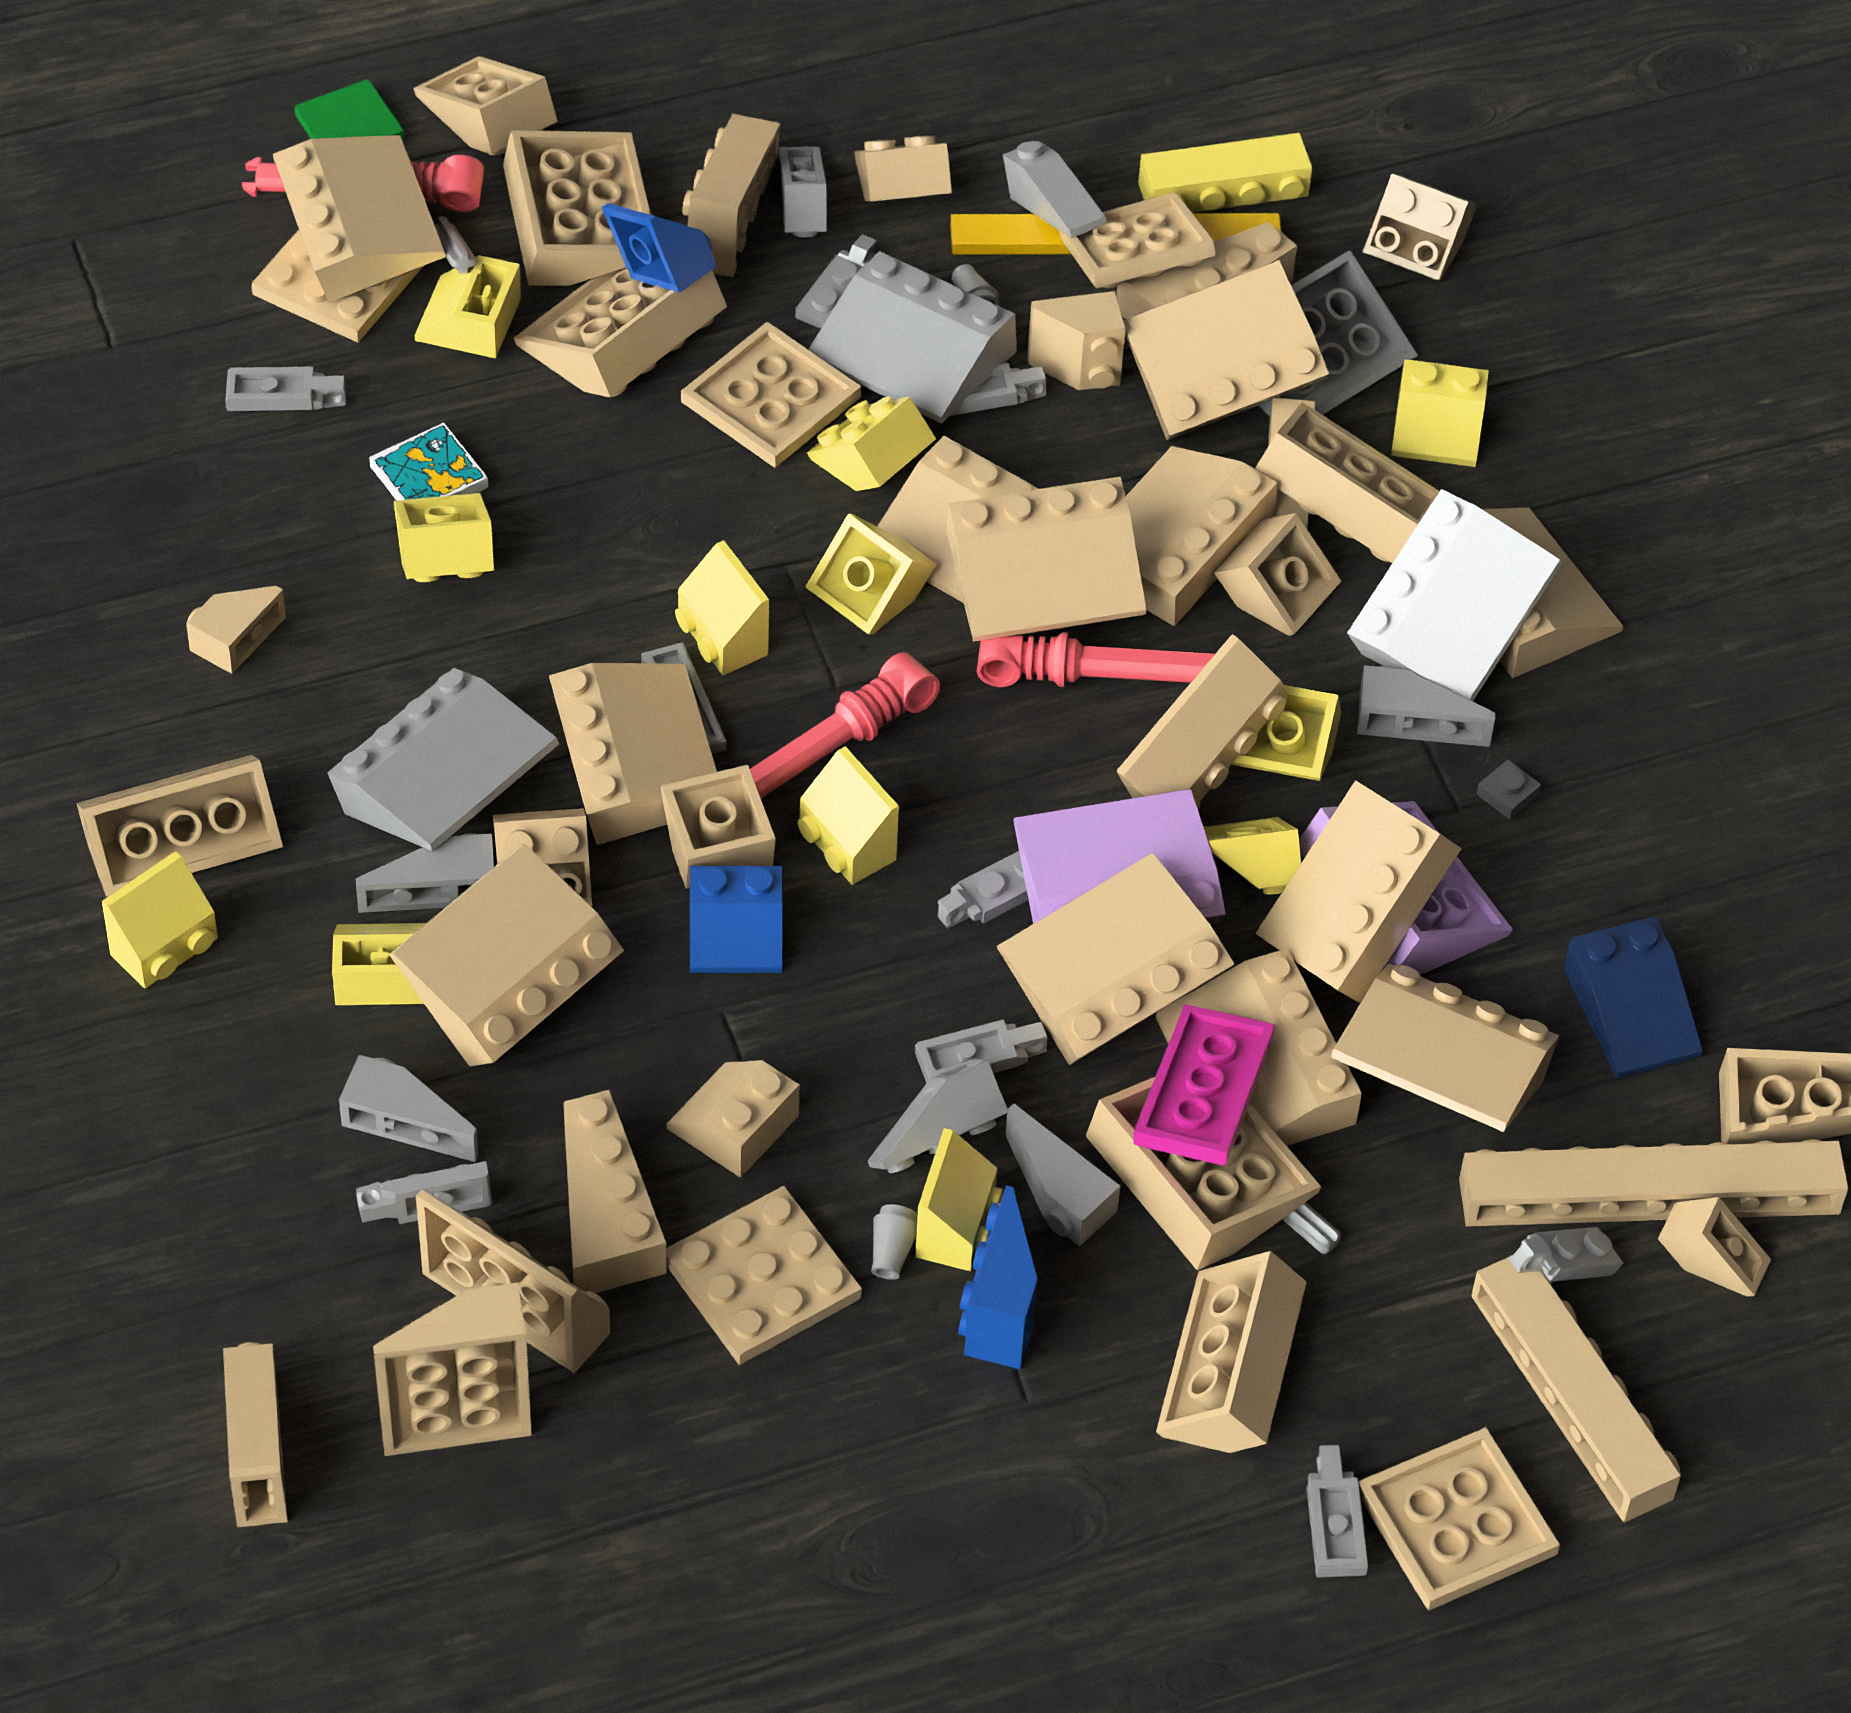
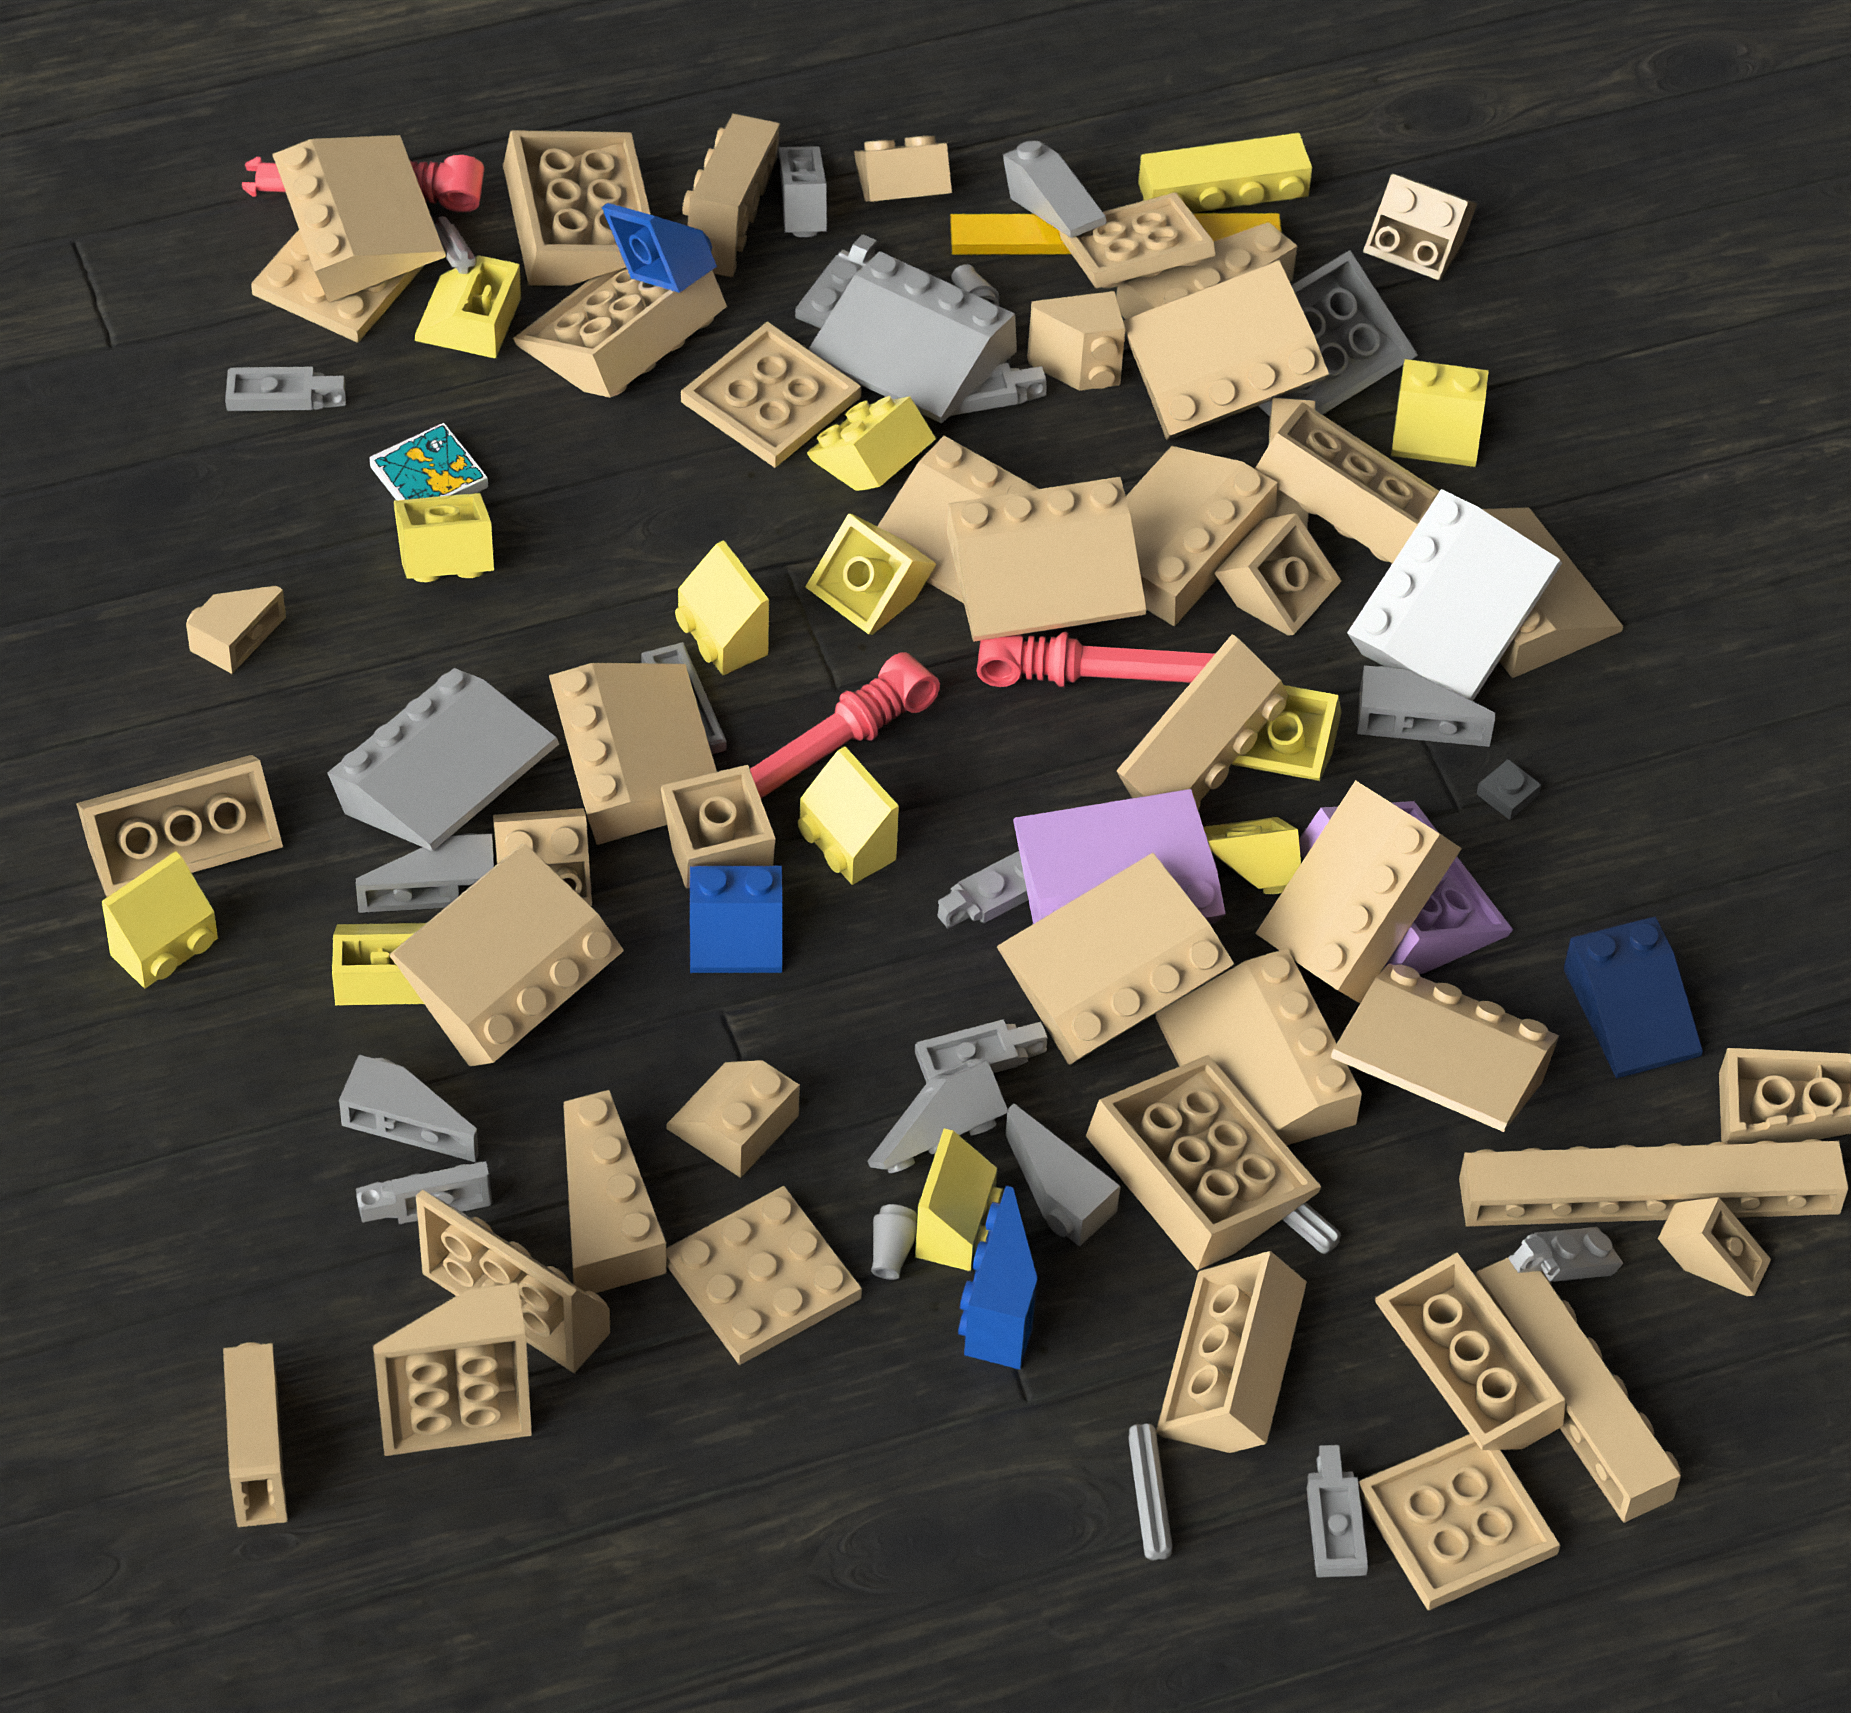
(348, 113): green tile -> none
(488, 101): tan slope -> none
(1150, 1492): none -> light grey axle
(1204, 1084): dark pink plate -> none
(1474, 1356): none -> tan slope

